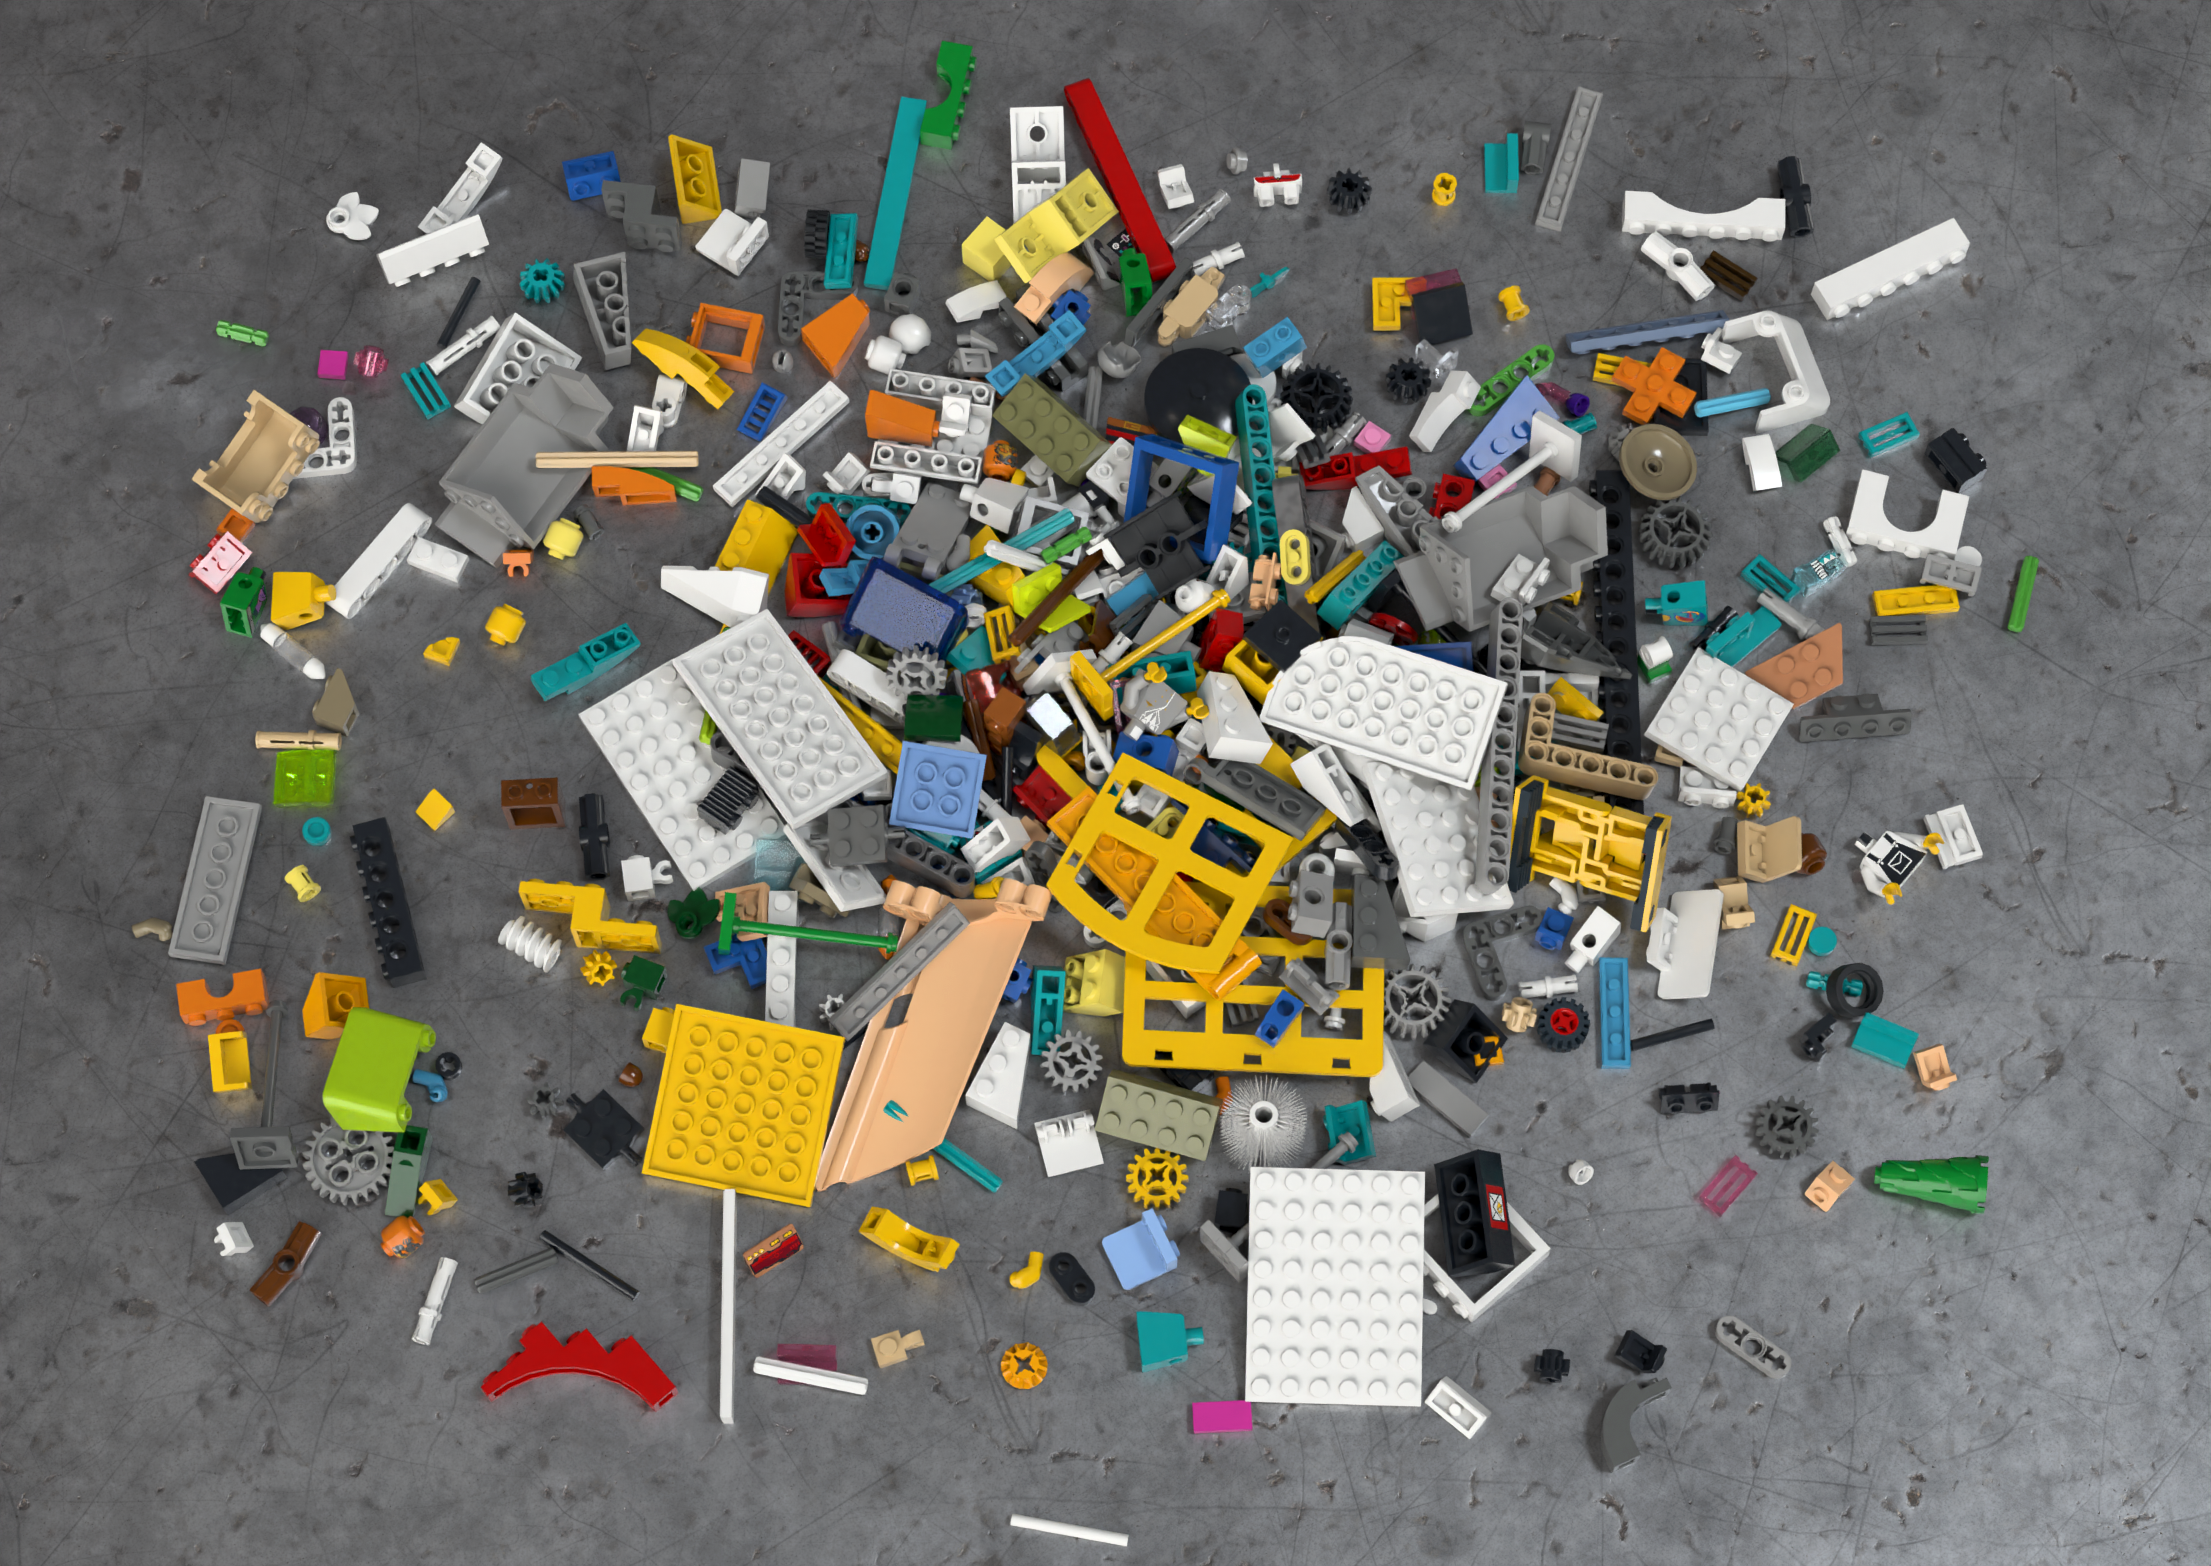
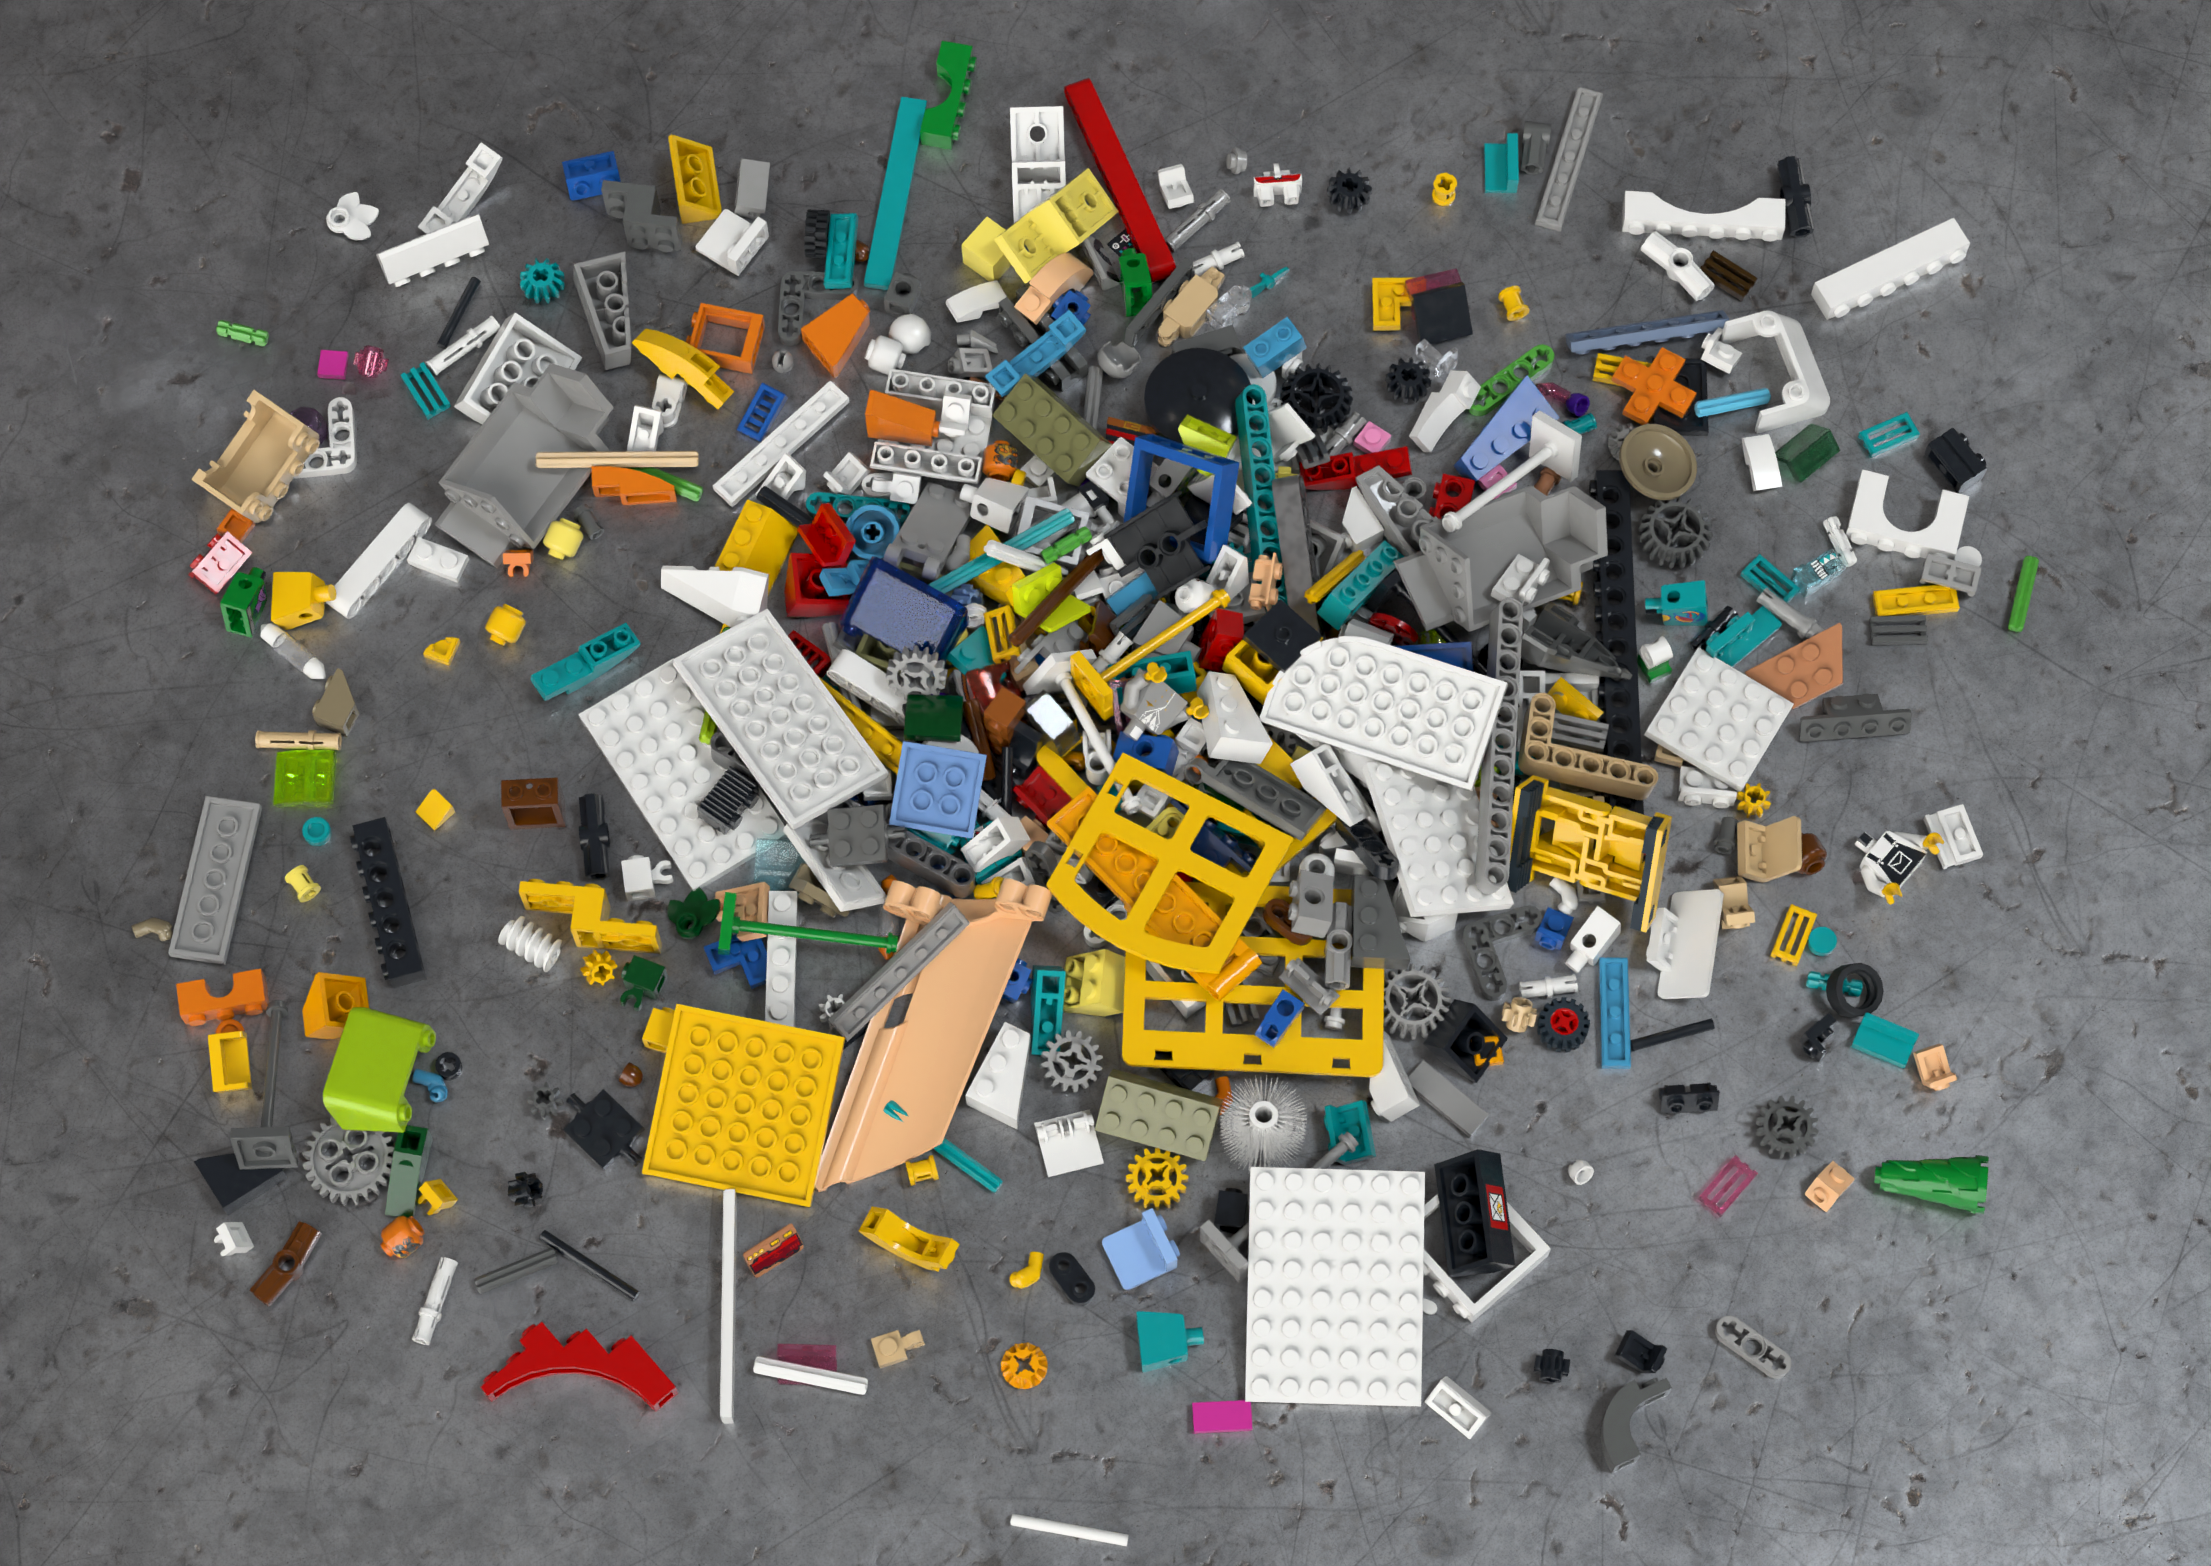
(1295, 558): light yellow plate -> none

